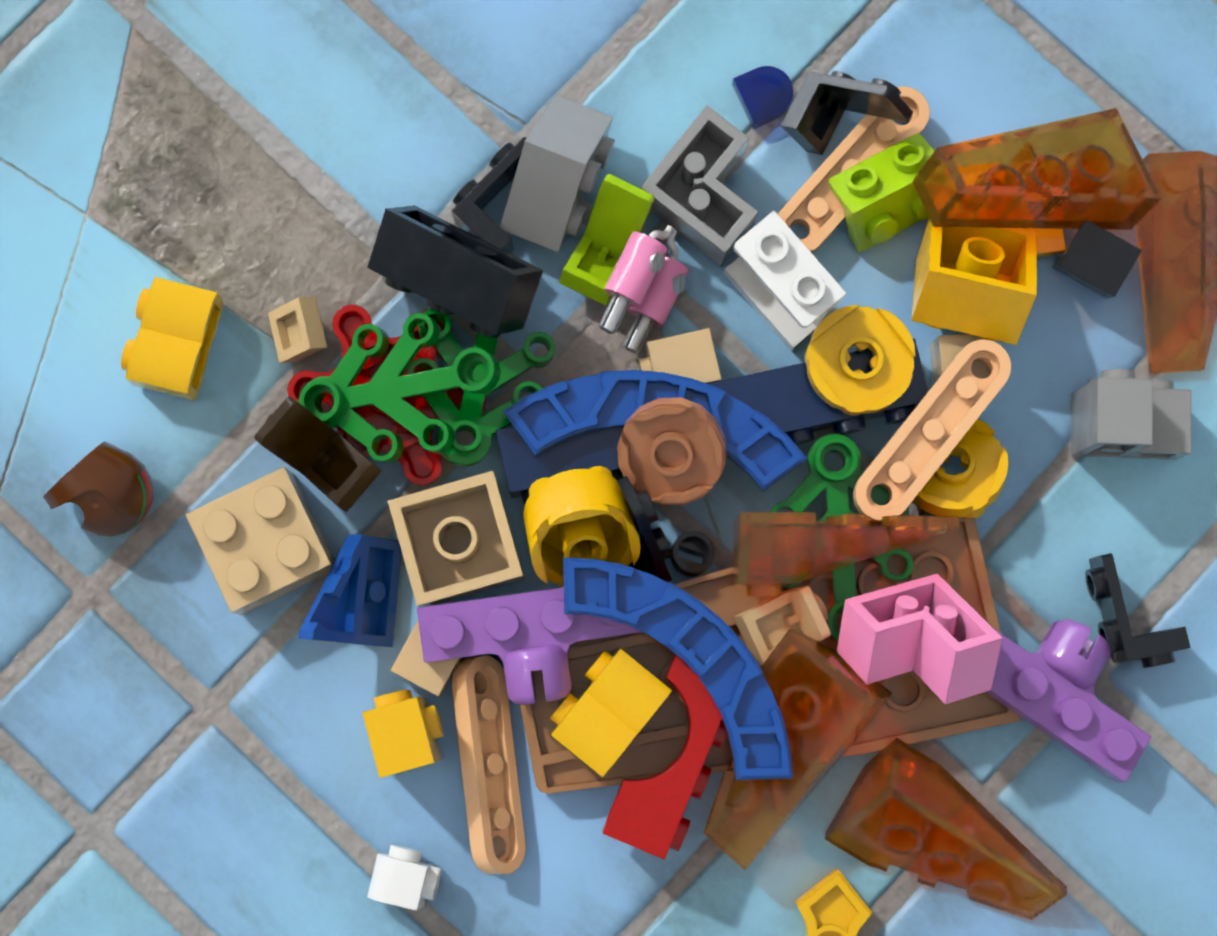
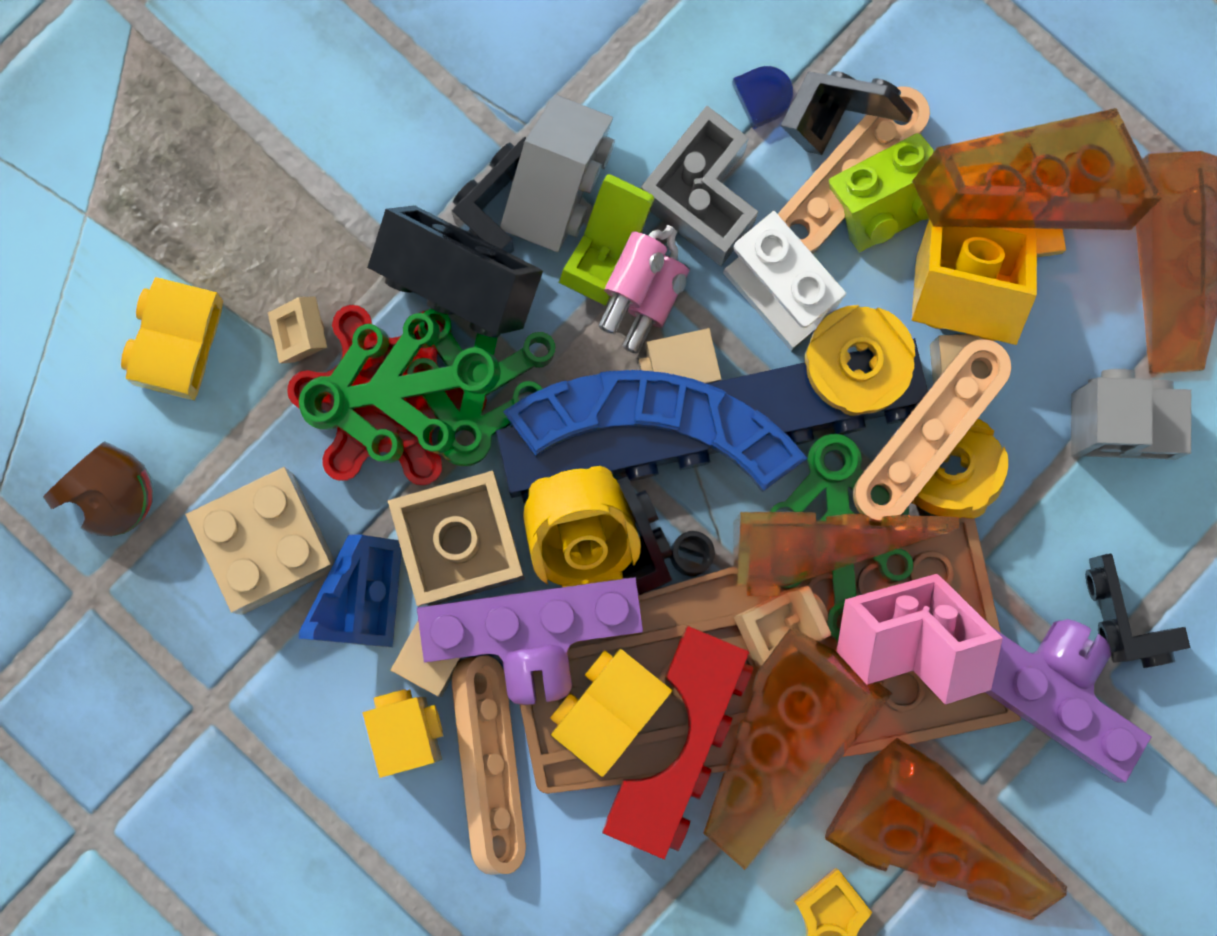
(317, 453): dark brown bracket -> none
(403, 879): white plate -> none
(672, 450): nougat tile -> none
(703, 643): blue tile -> none
(1098, 259): black panel -> none

